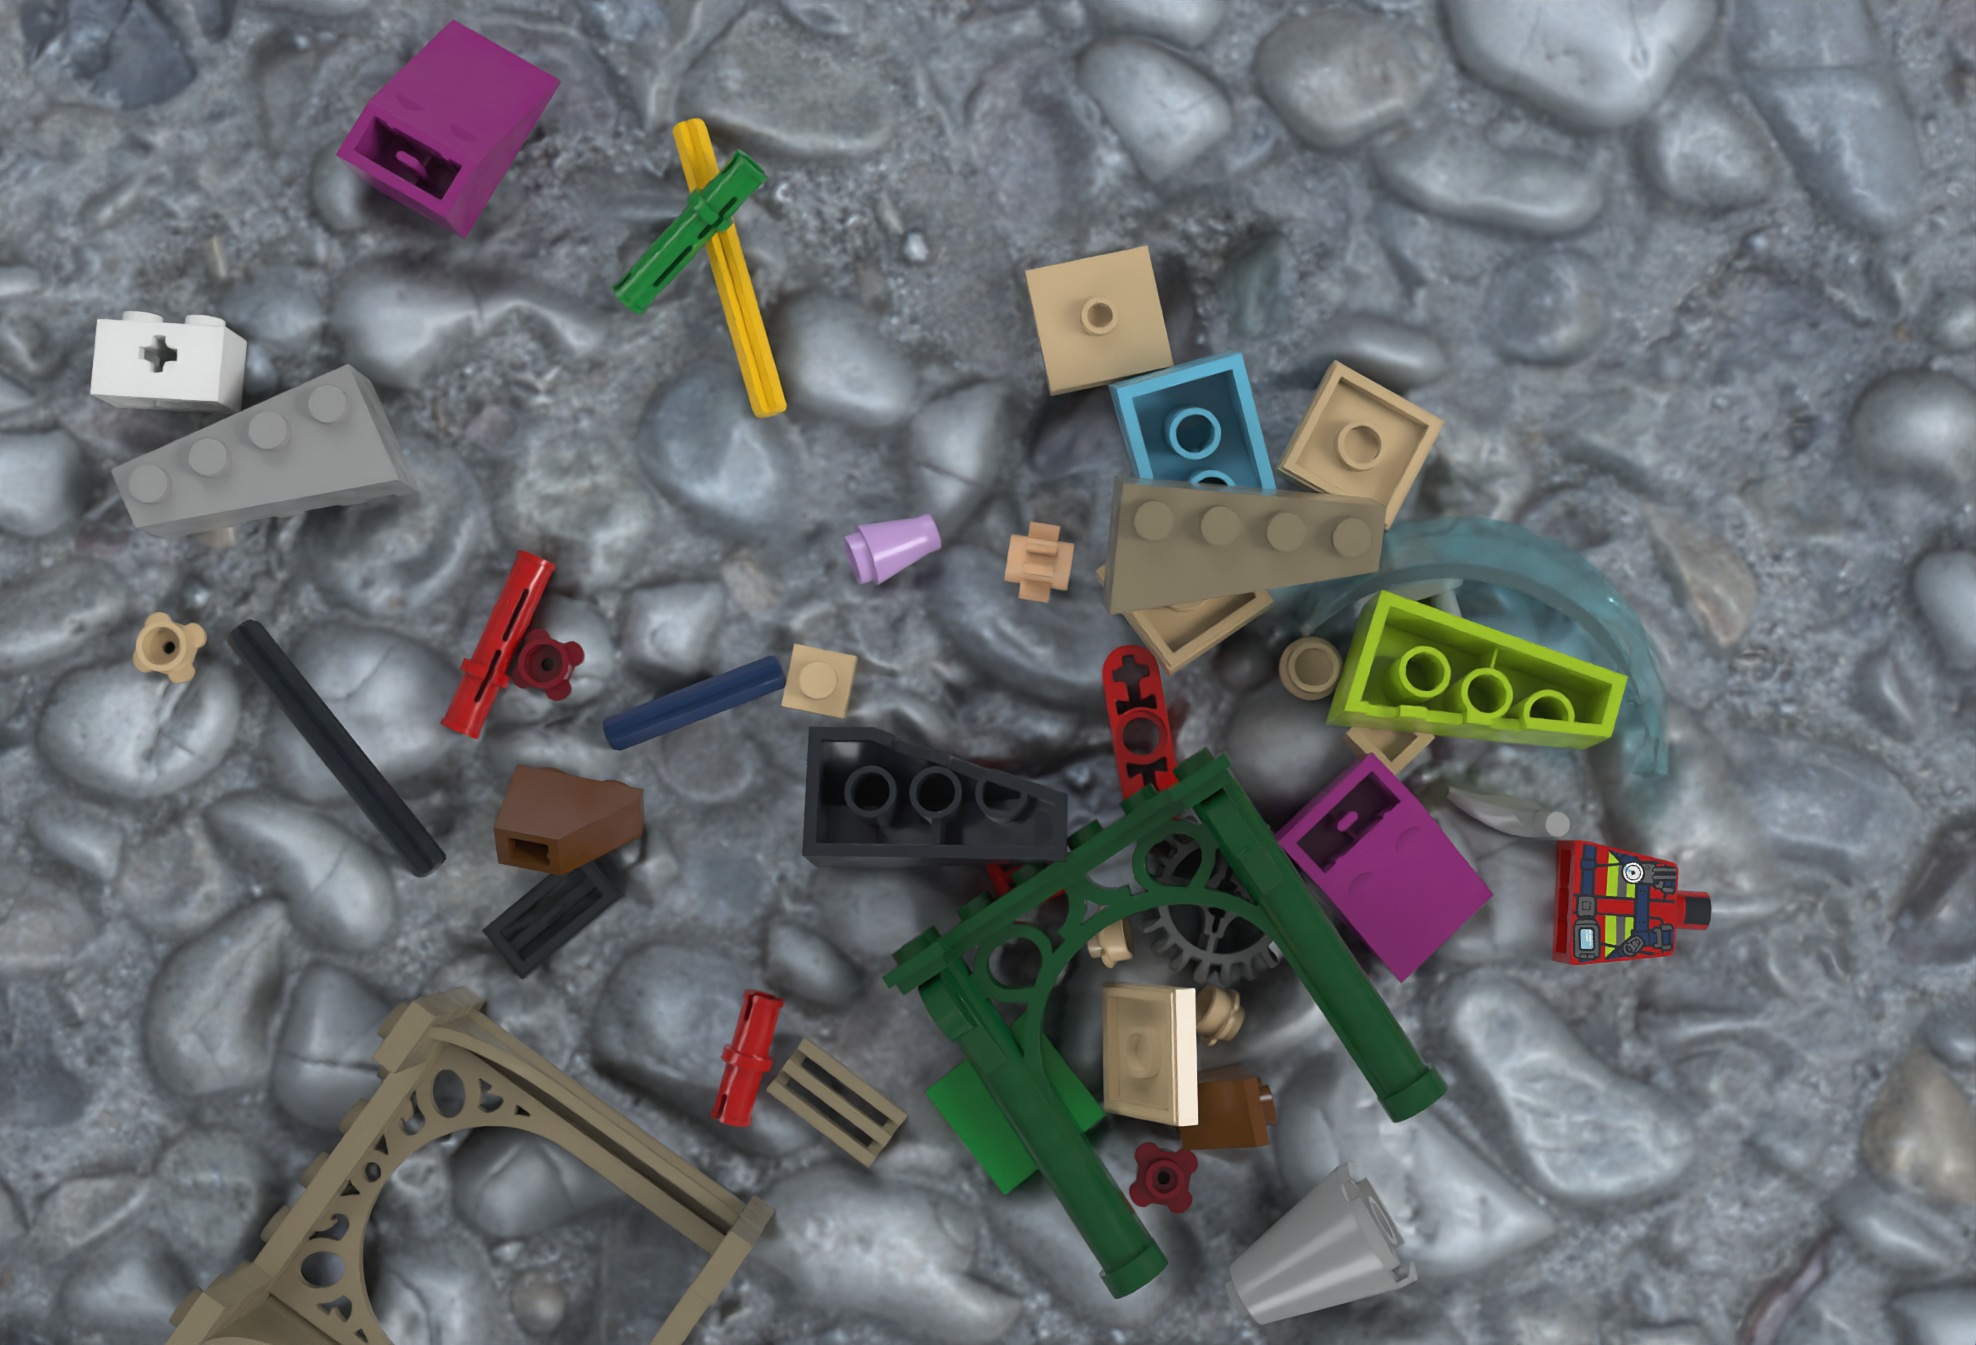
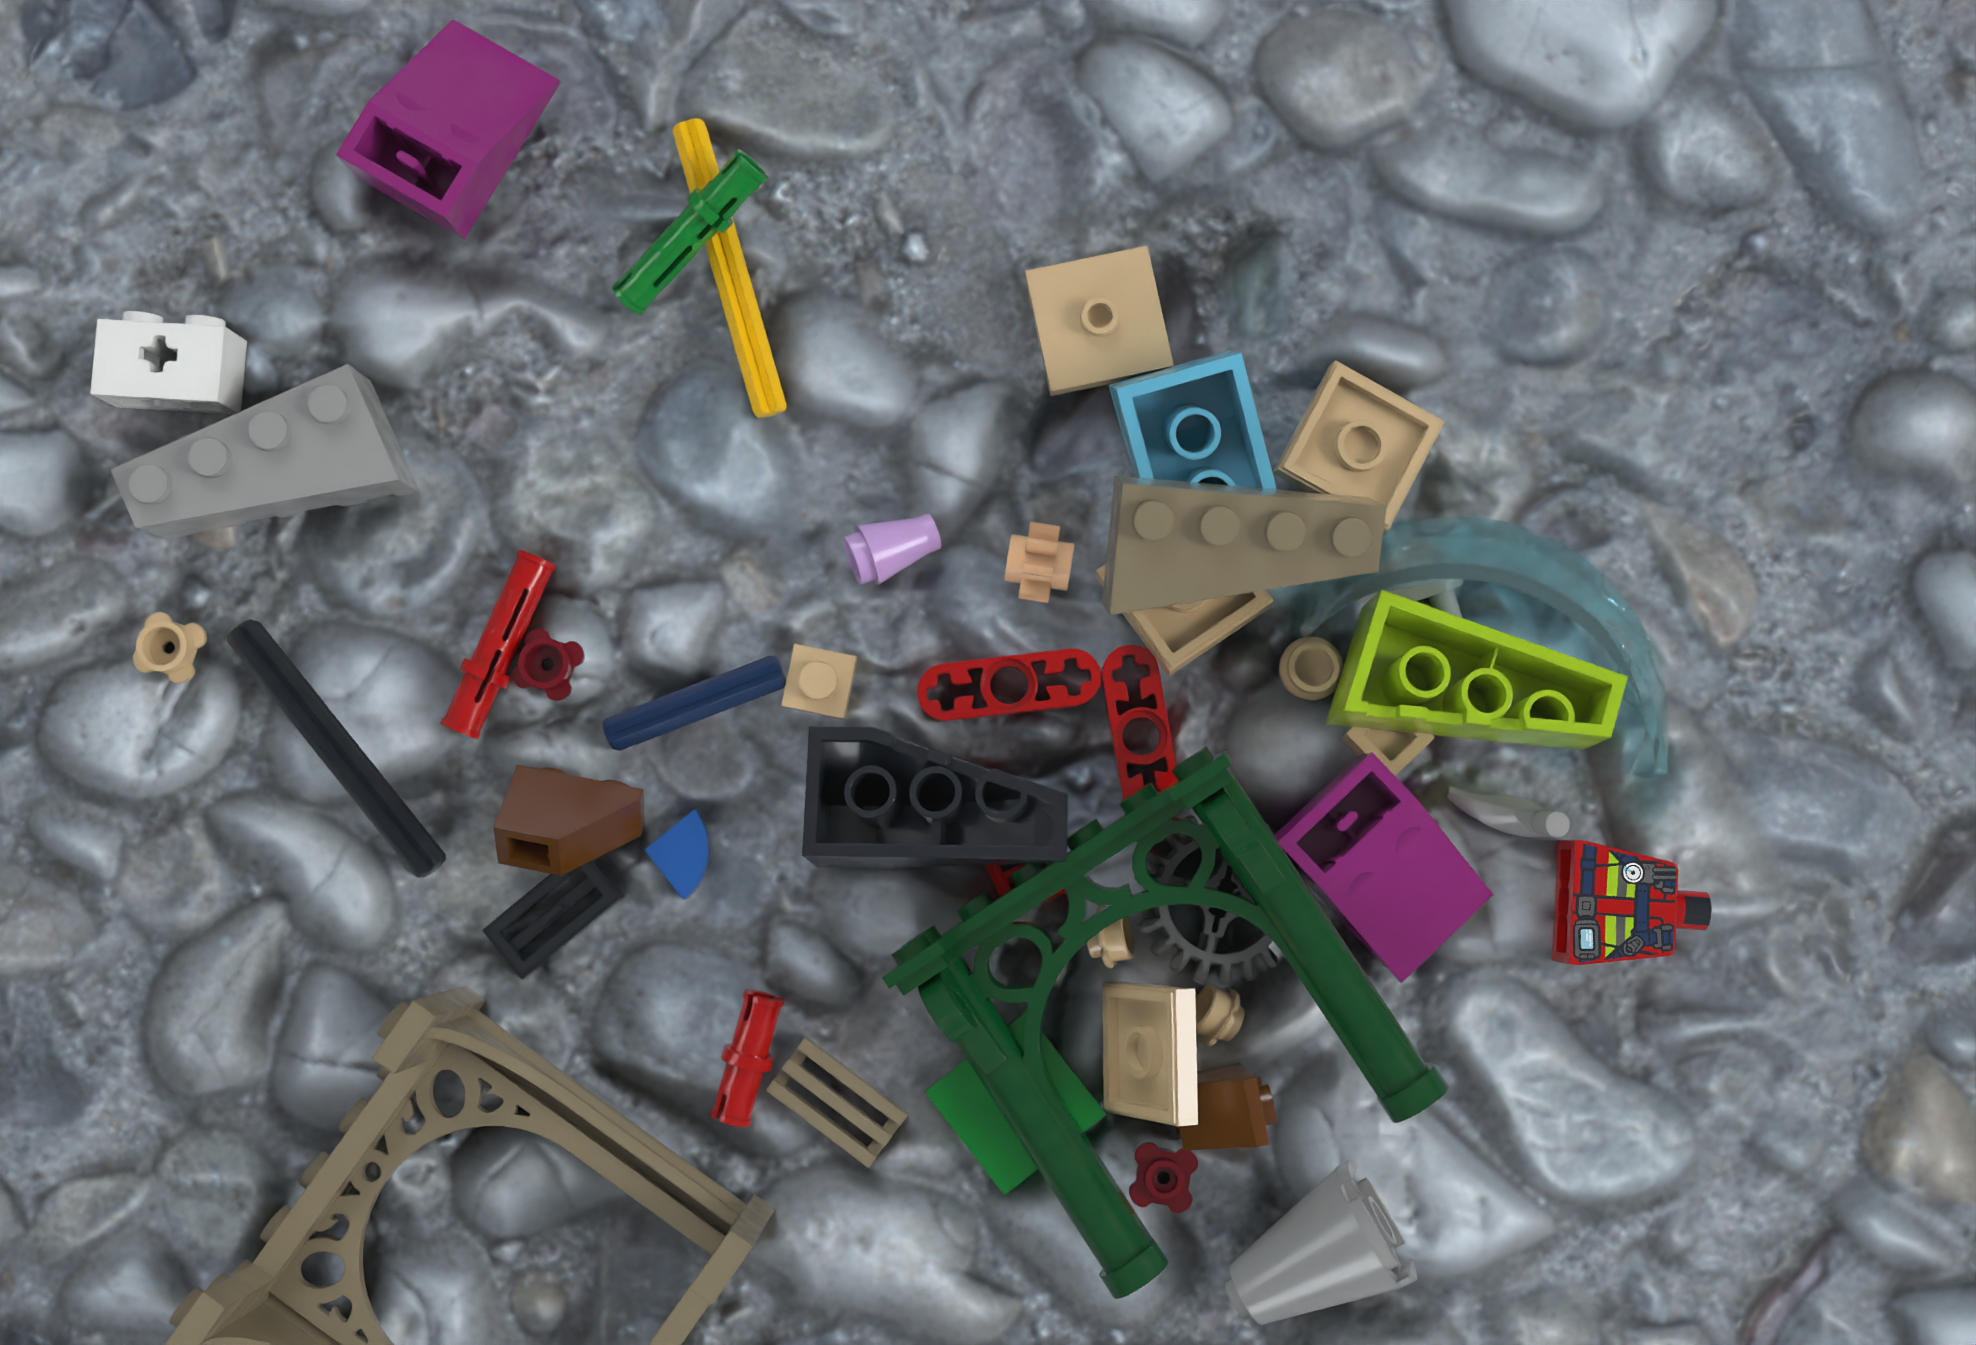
(683, 853): none -> blue tile
(1057, 694): none -> red beam

